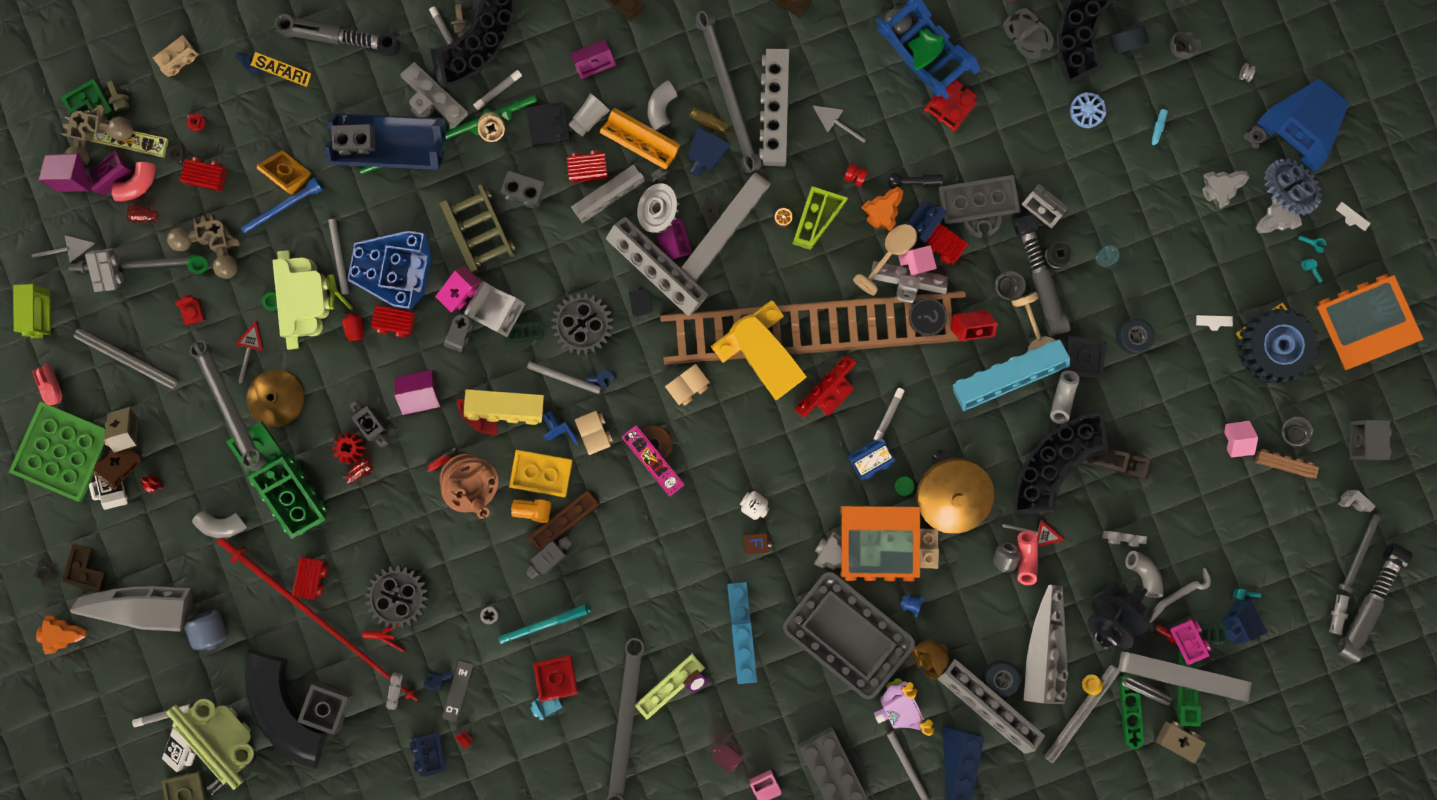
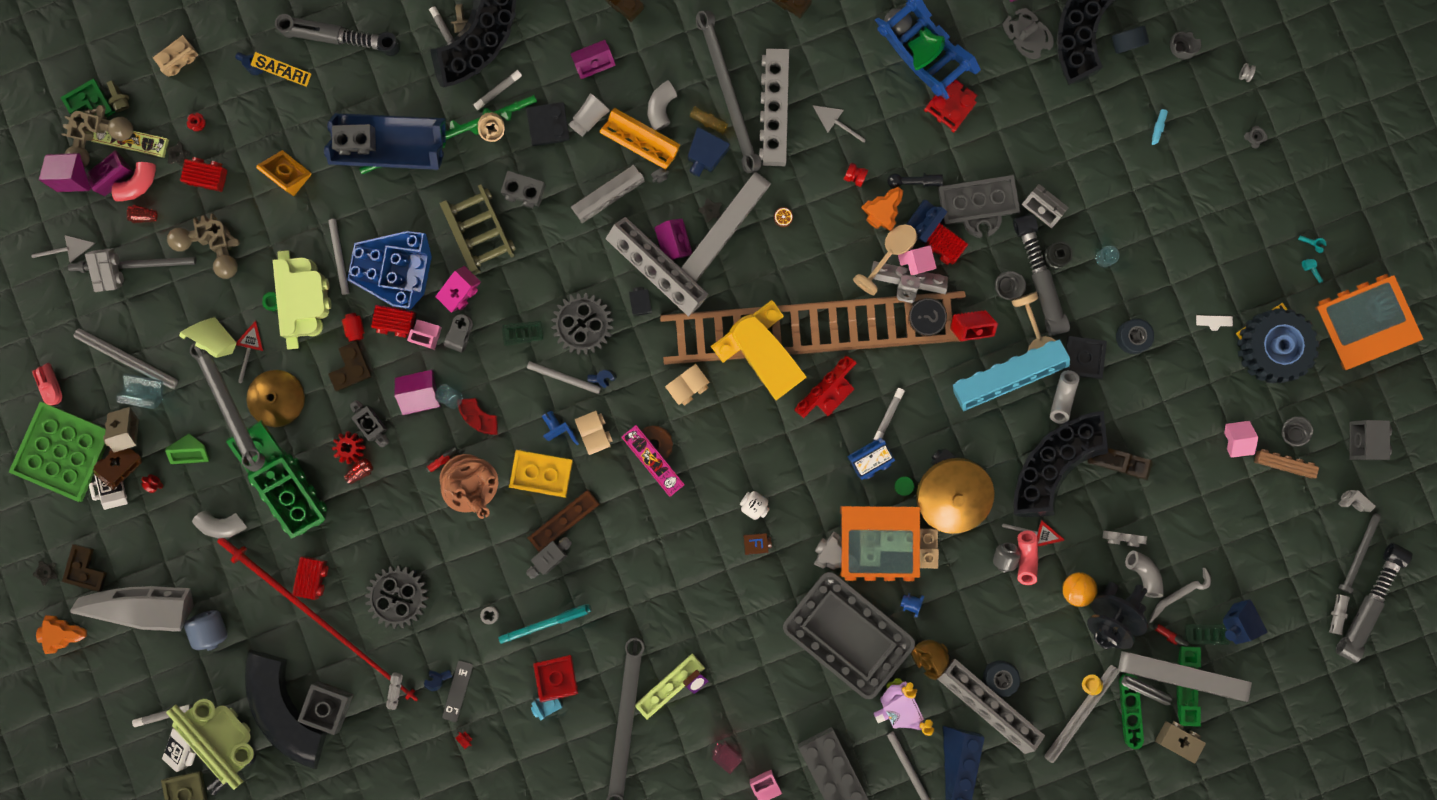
(32, 310): lime window -> none
(141, 391): none -> clear light blue panel
(187, 451): none -> bright green slope
(190, 310): red bracket -> none
(197, 264): green tile -> none
(211, 337): none -> yellowish green slope
(313, 186): blue piece -> none
(333, 290): lime plant -> none
(354, 369): none -> dark brown plate
(382, 636): red plant -> none
(425, 334): none -> bright pink piece
(427, 754): dark blue bracket -> none
(431, 97): light grey plate -> none
(448, 396): none -> clear light blue wheel
(494, 309): light grey panel -> none
(503, 406): light yellow brick -> none
(536, 511): light orange piece -> none
(587, 167): red brick -> none
(657, 208): light grey gear -> none
(742, 633): dark azure bracket -> none
(817, 216): lime wedge -> none
(1047, 652): light grey wedge -> none
(1079, 589): none -> light orange piece
(1088, 110): light blue wheel -> none
(1190, 641): dark pink bracket -> none
(1223, 186): light grey rock -> none
(1241, 593): teal hand -> none
(1278, 219): light grey rock -> none
(1283, 176): sand blue gear -> none
(1308, 121): blue wedge -> none
(1352, 217): white sticker -> none

